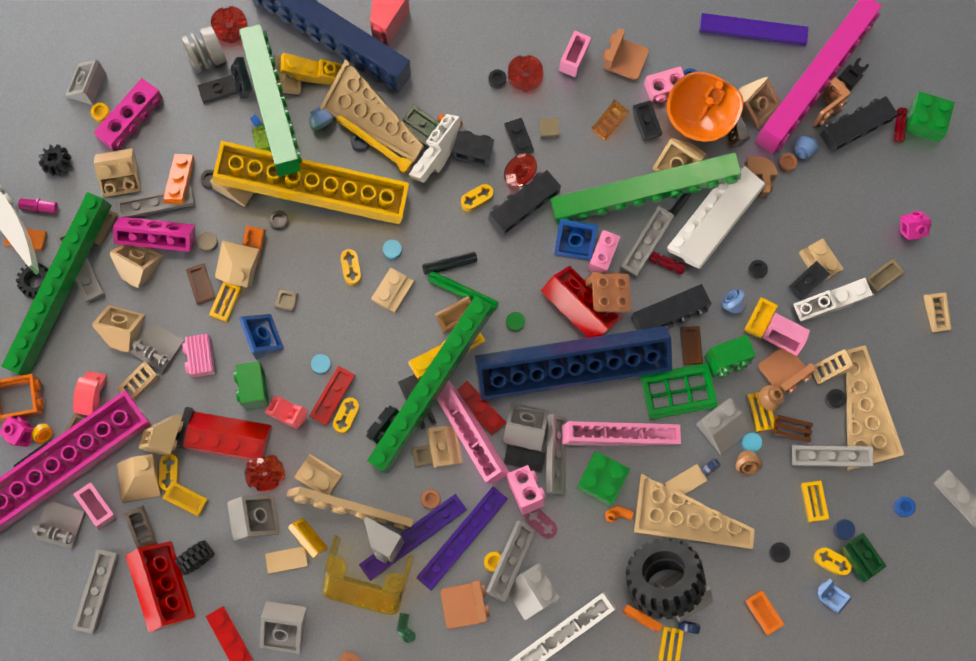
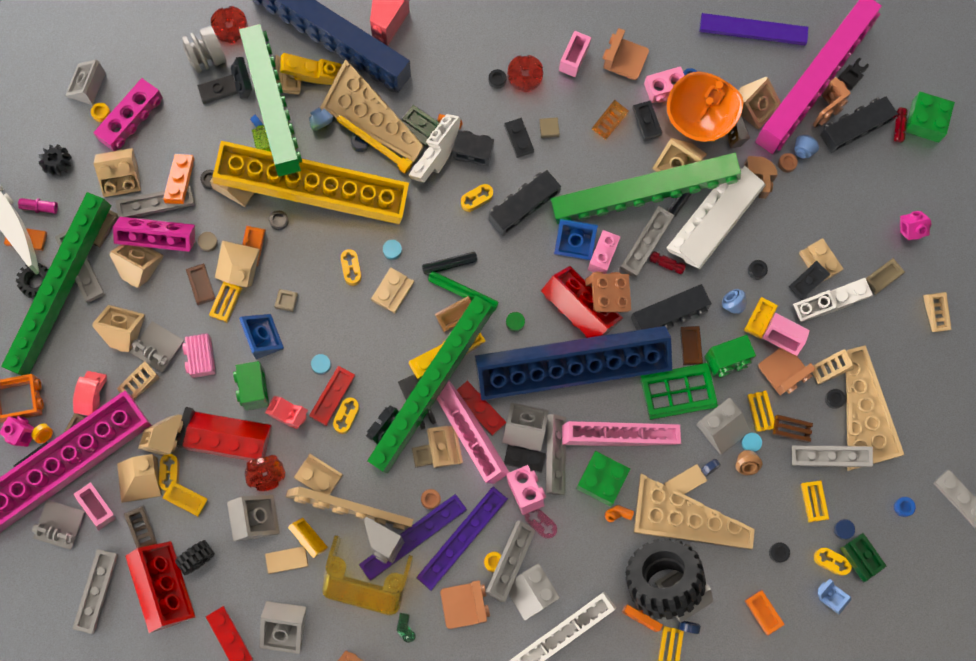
(520, 170): clear red dish -> none
(771, 397): medium nougat cone -> none

